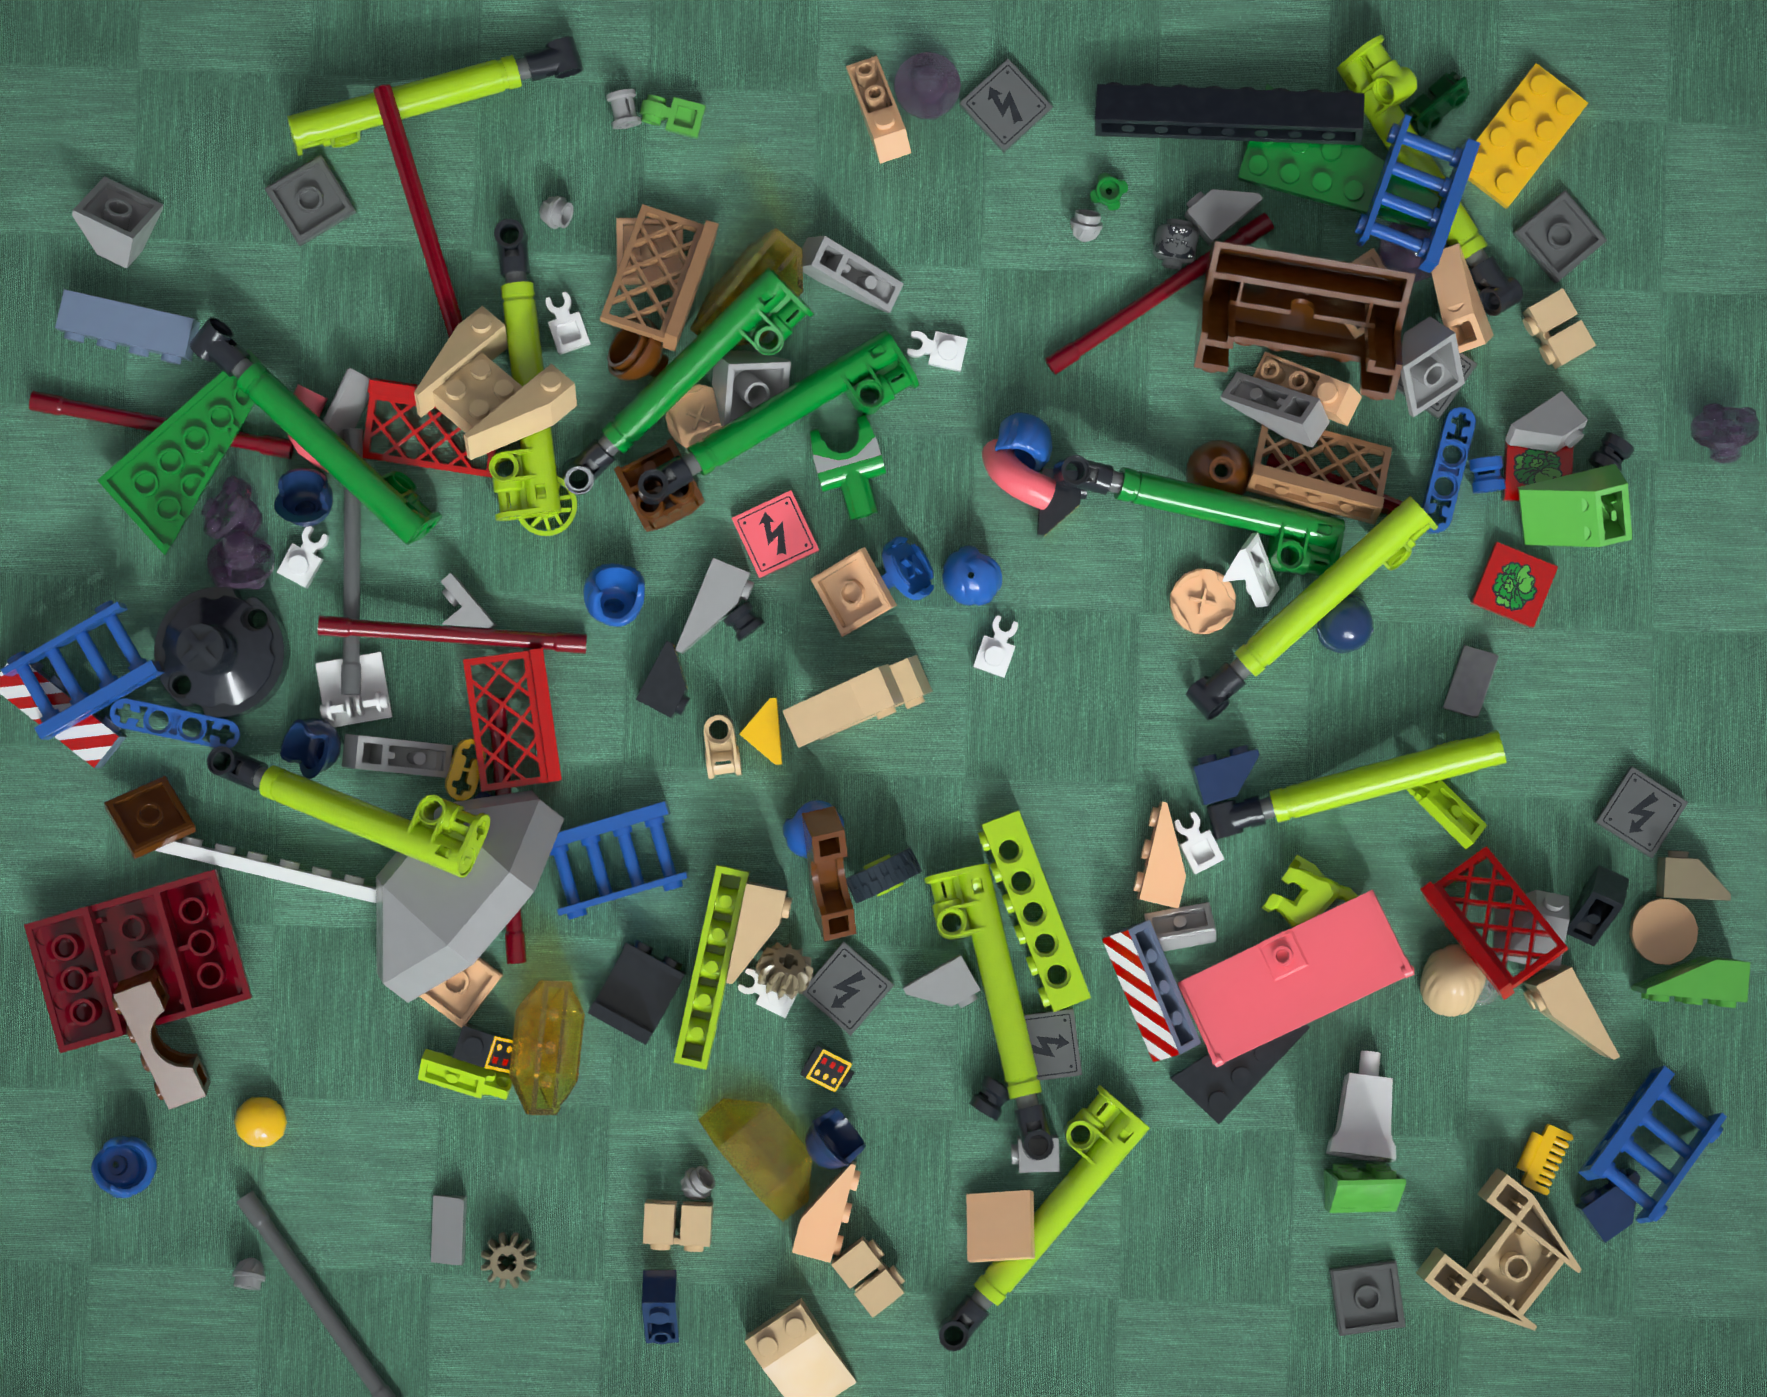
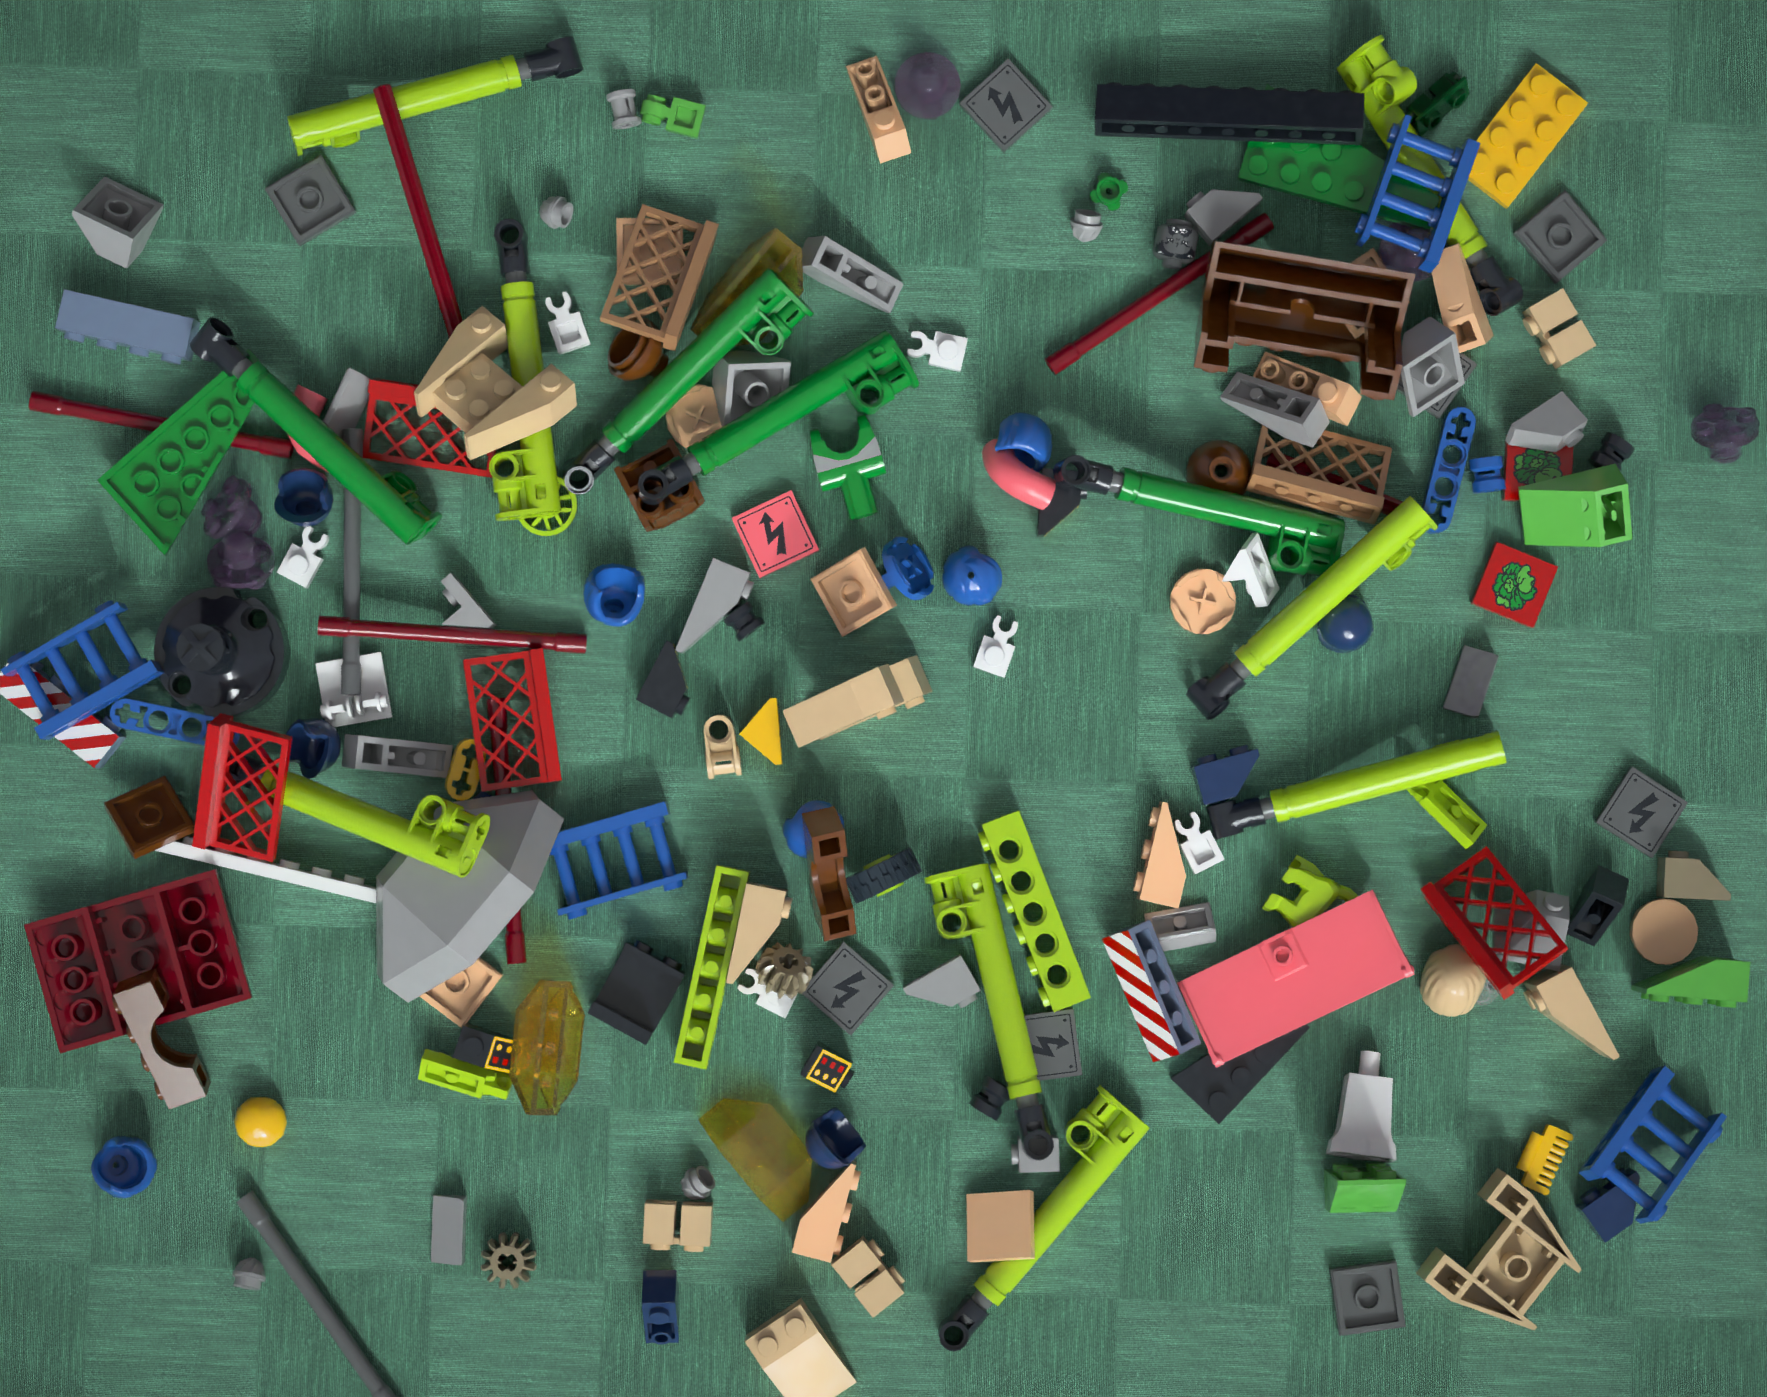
(214, 783): none -> red fence

